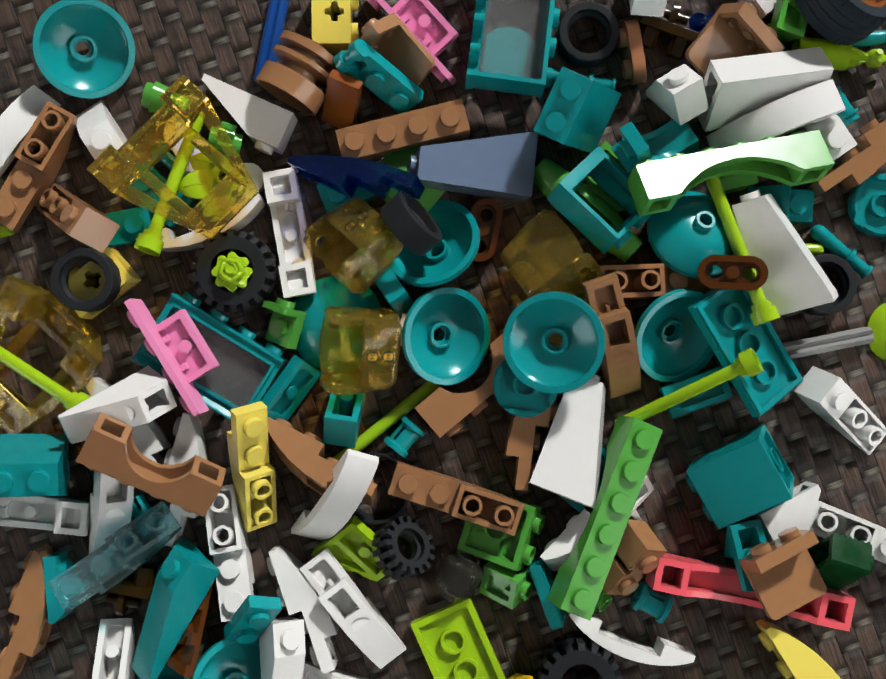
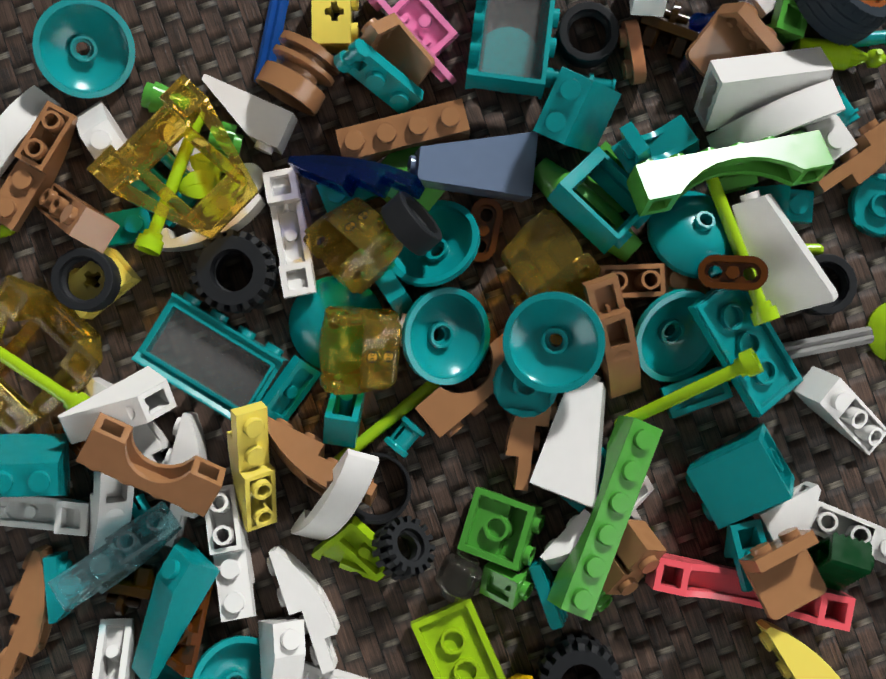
(179, 350): bright pink bracket -> none
(232, 271): lime plant -> none
(252, 618): teal plate -> none
(285, 322): bright green bracket -> none
(341, 99): dark orange tile -> none
(351, 609): white slope -> none
(456, 498): medium nougat slope -> none
(651, 603): teal bush -> none
(662, 654): white slope -> none
(679, 94): white slope -> none
(835, 246): teal piece -> none

